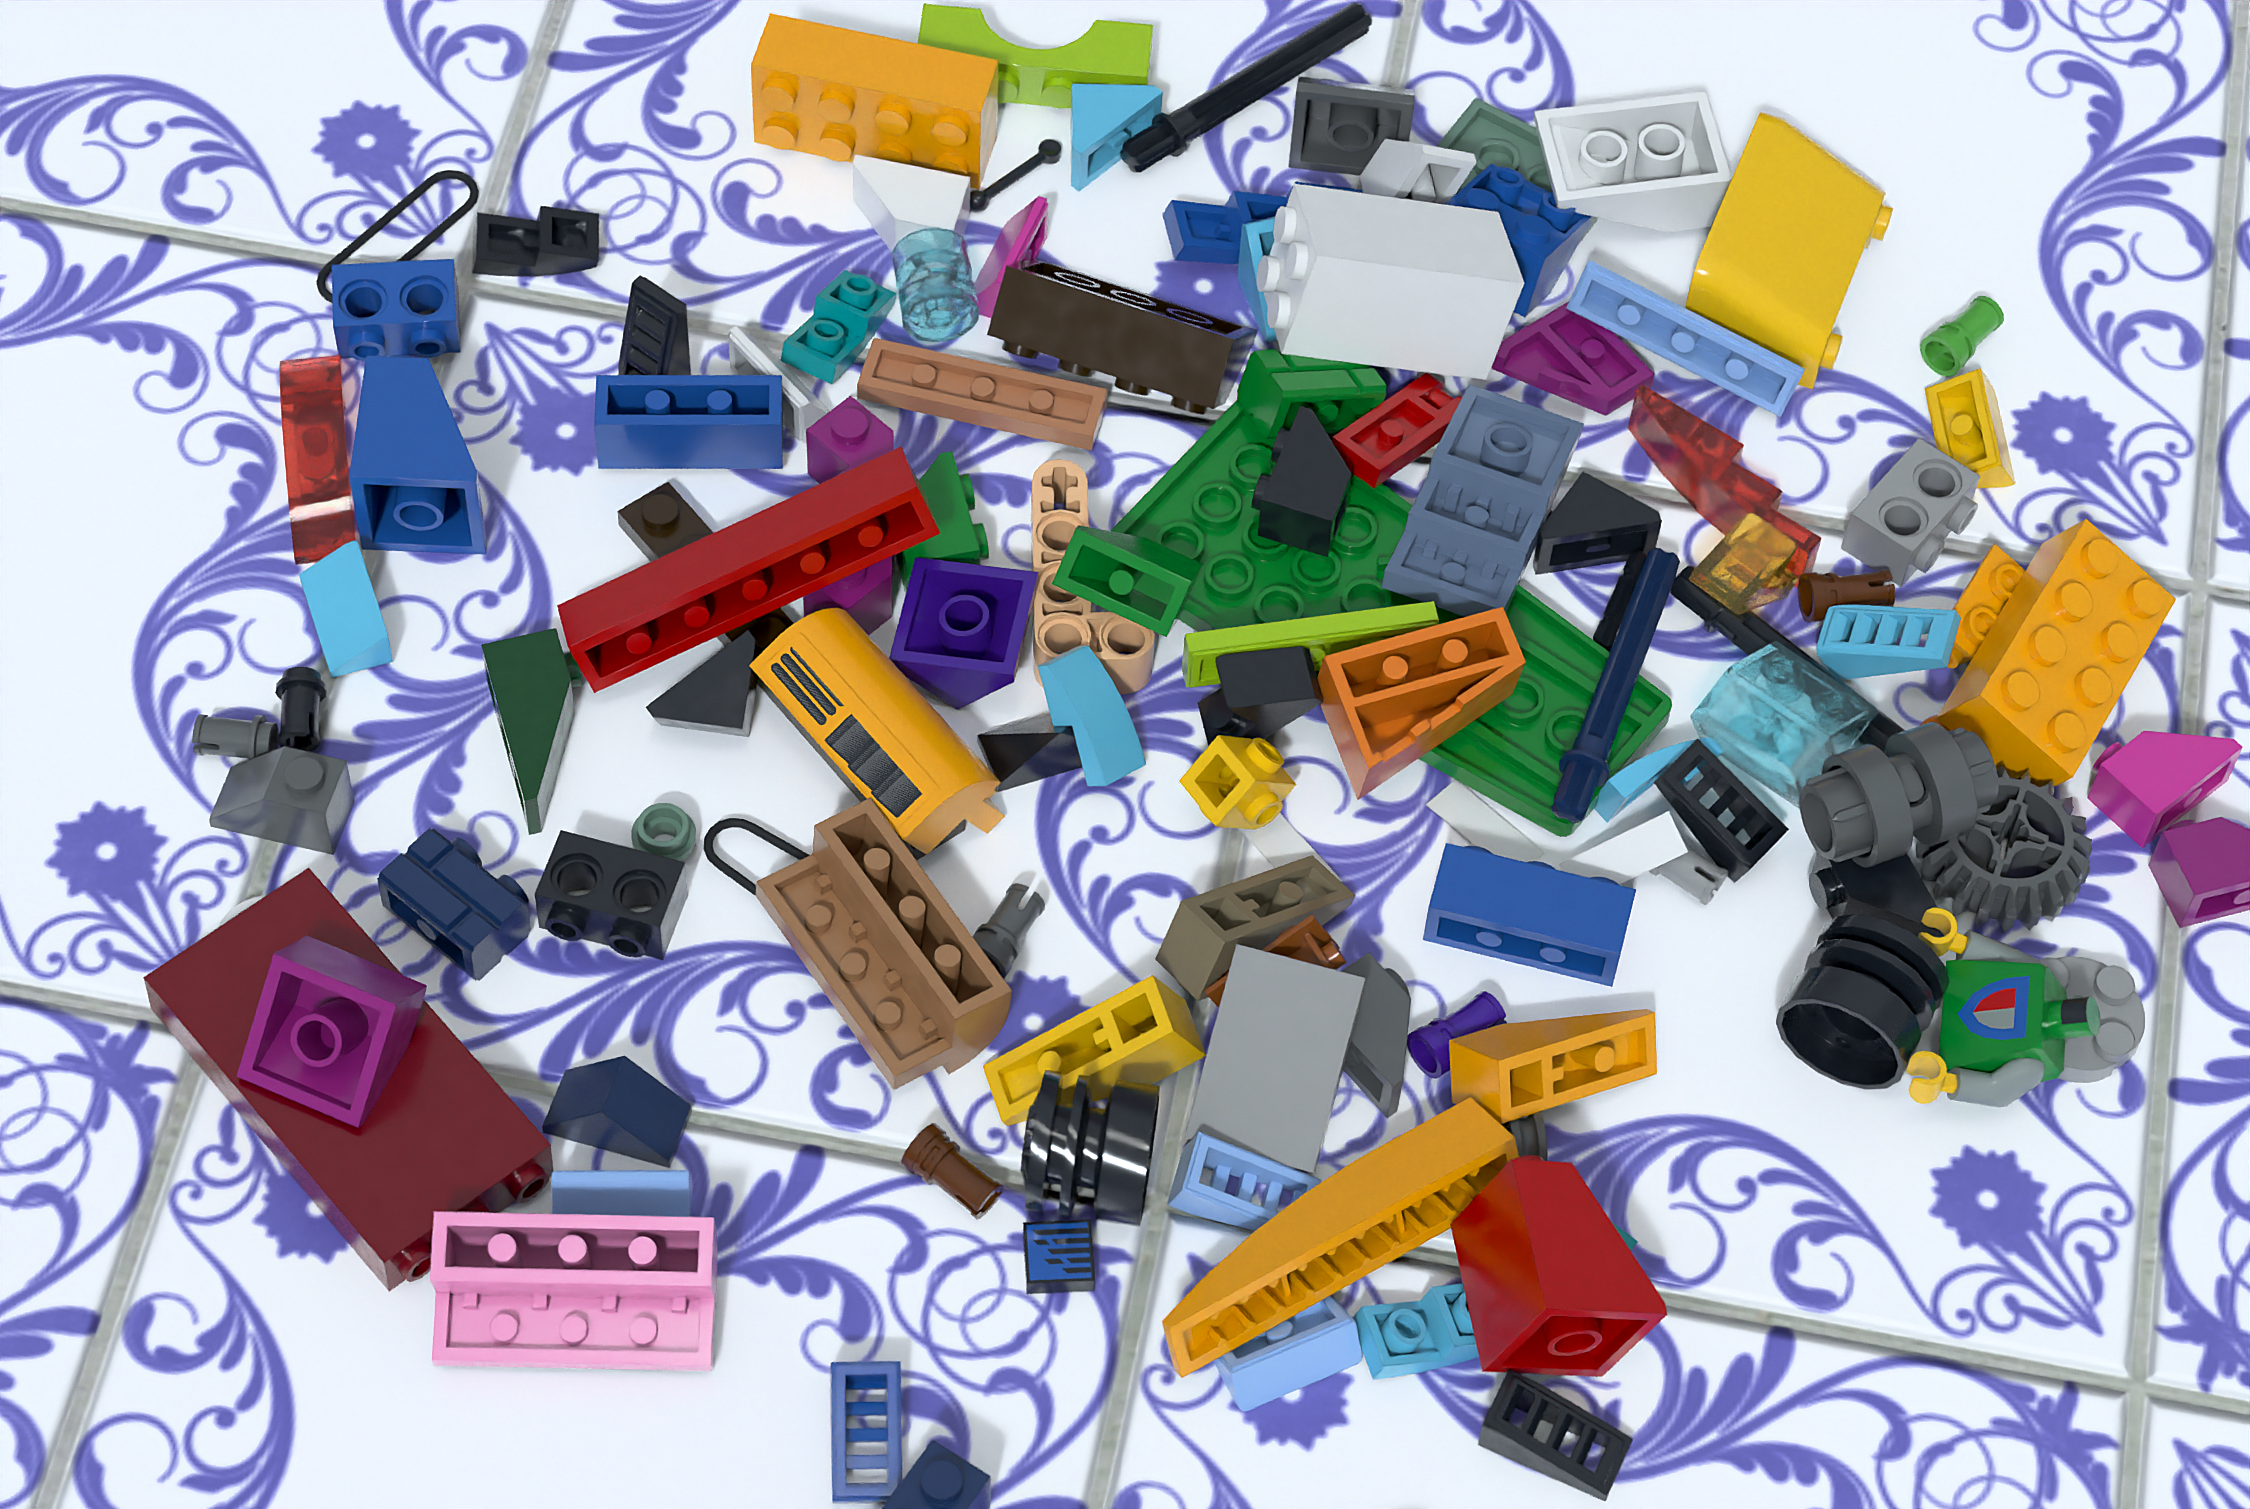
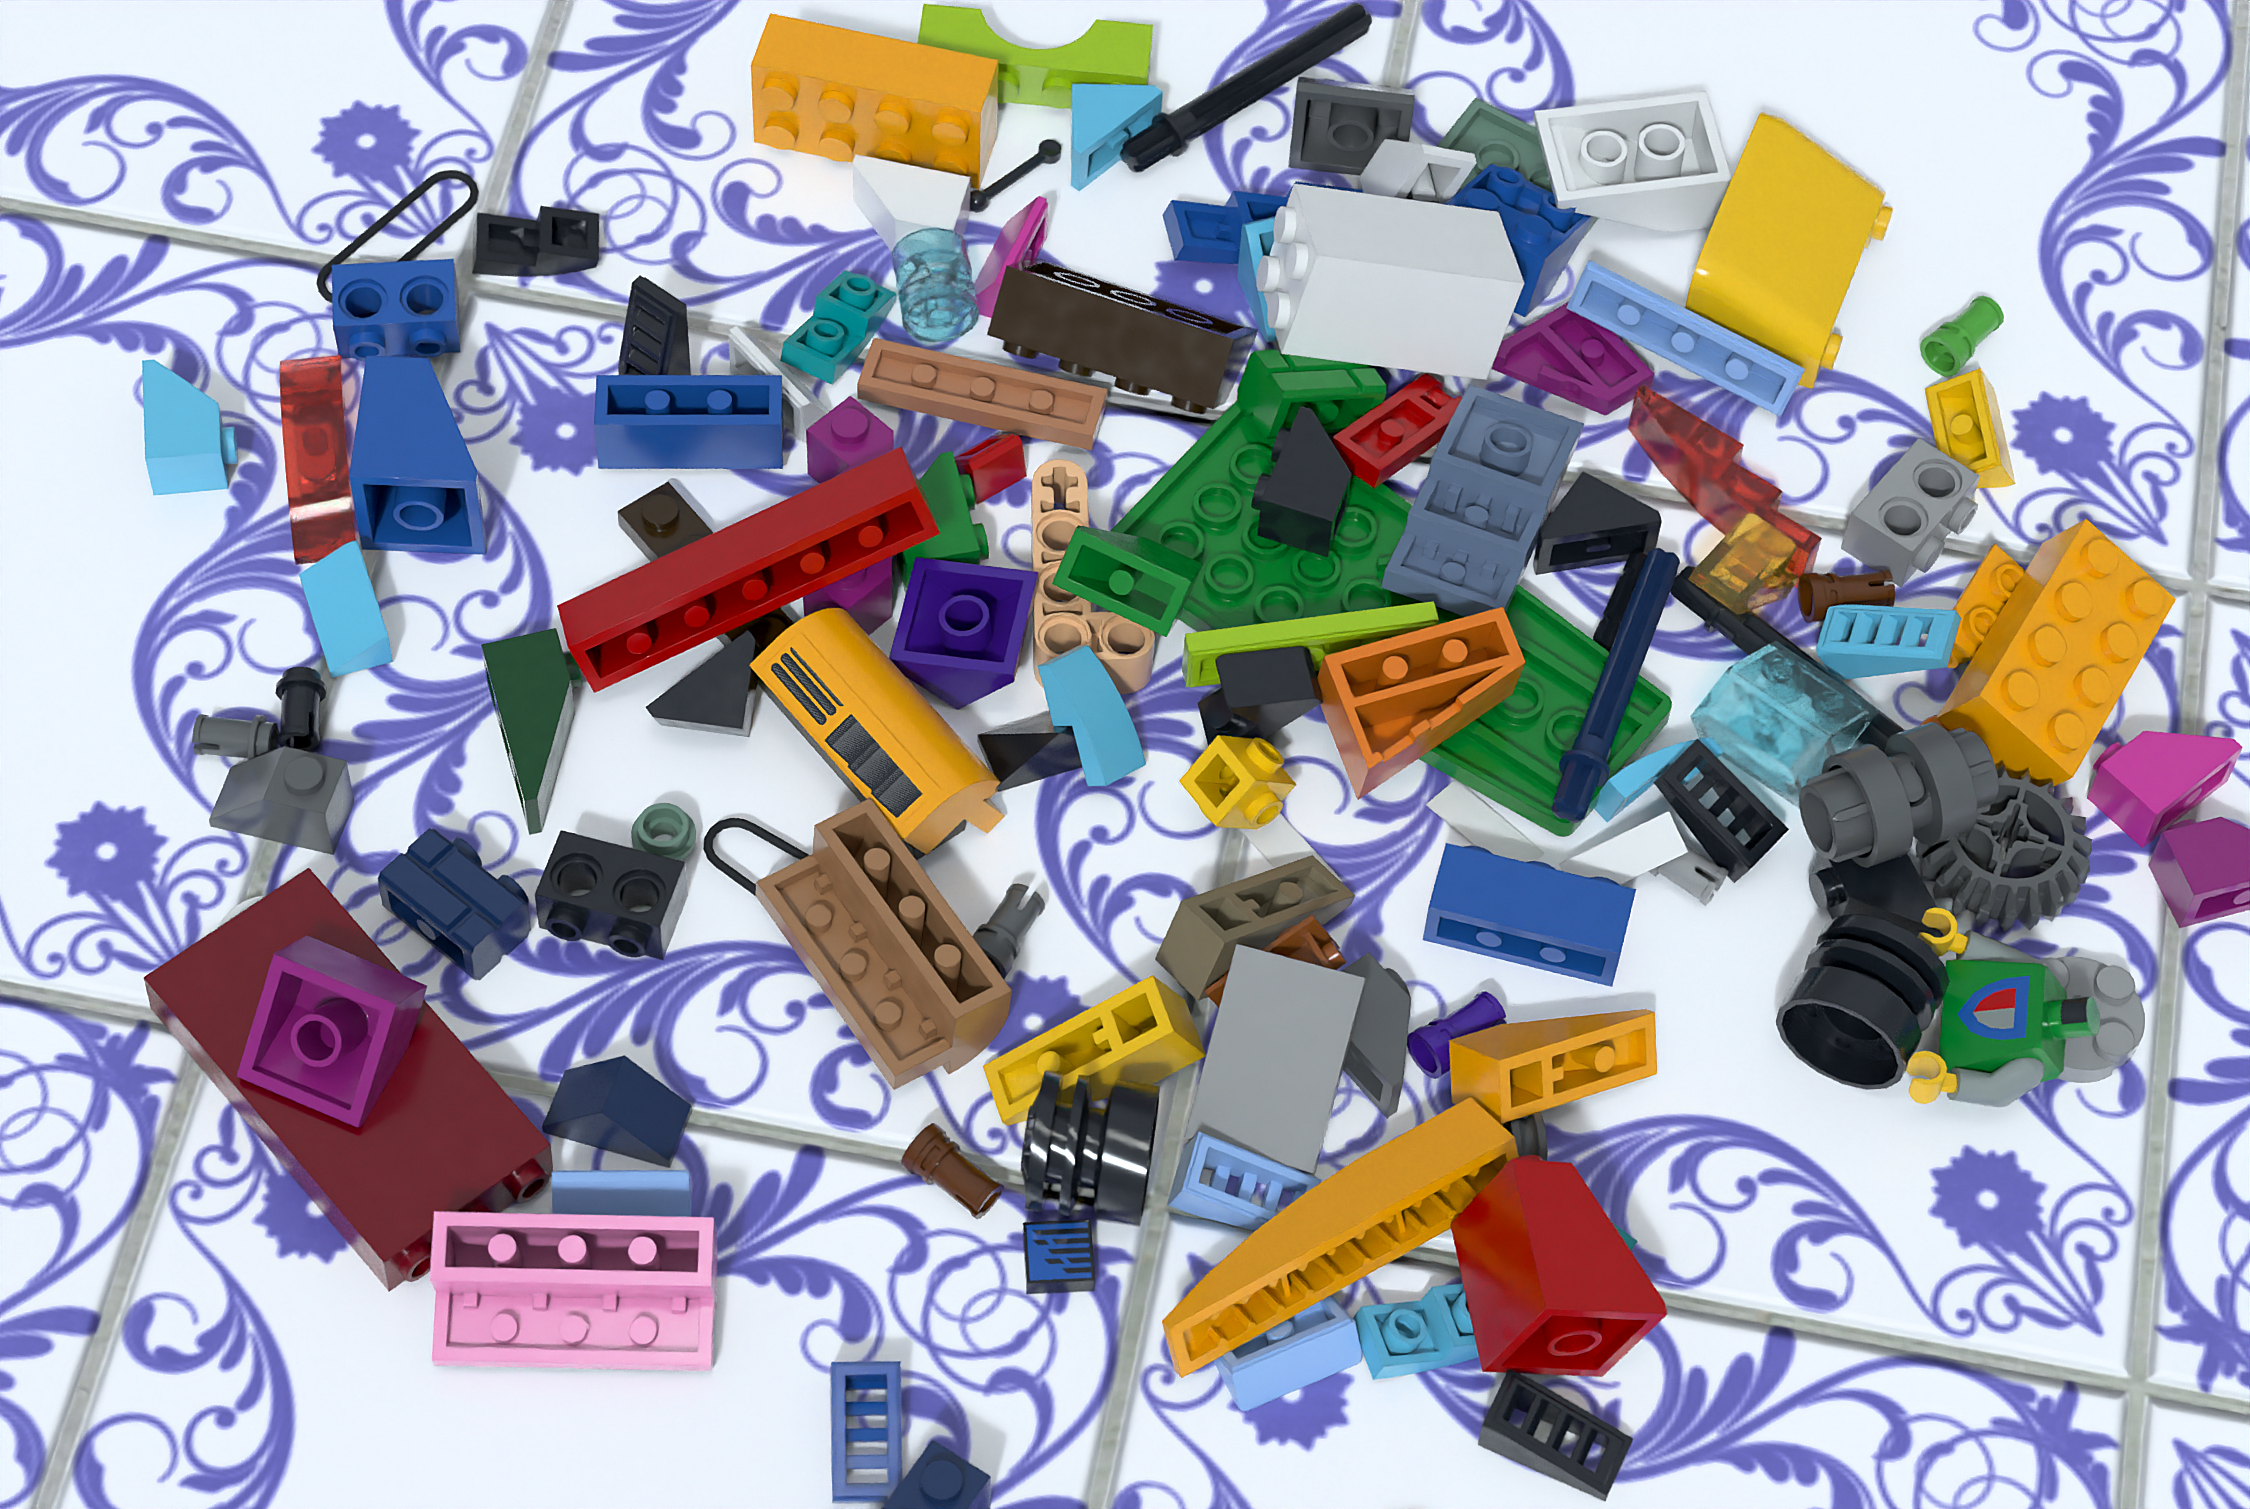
(183, 435): none -> medium azure slope
(993, 465): none -> red slope

